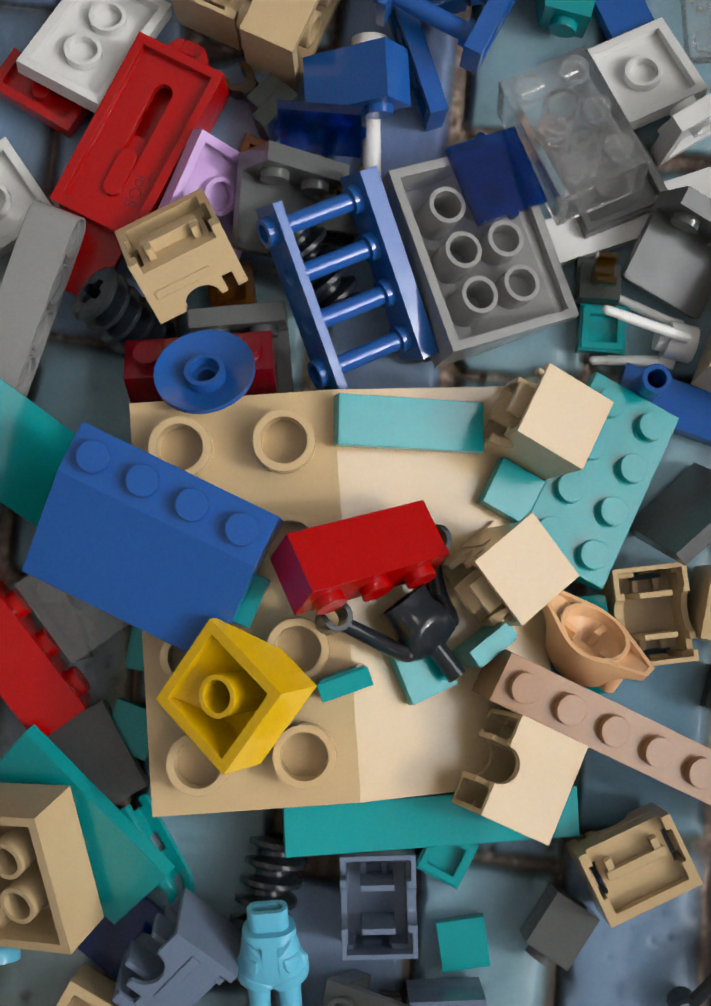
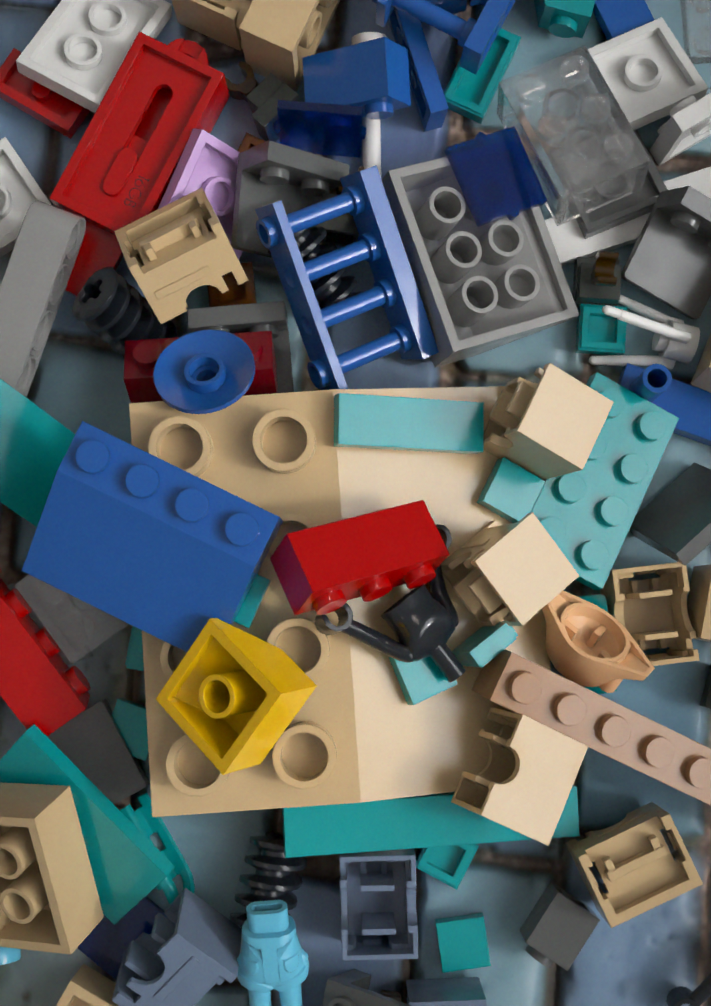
(344, 682): teal tile -> none
(471, 93): none -> teal tile

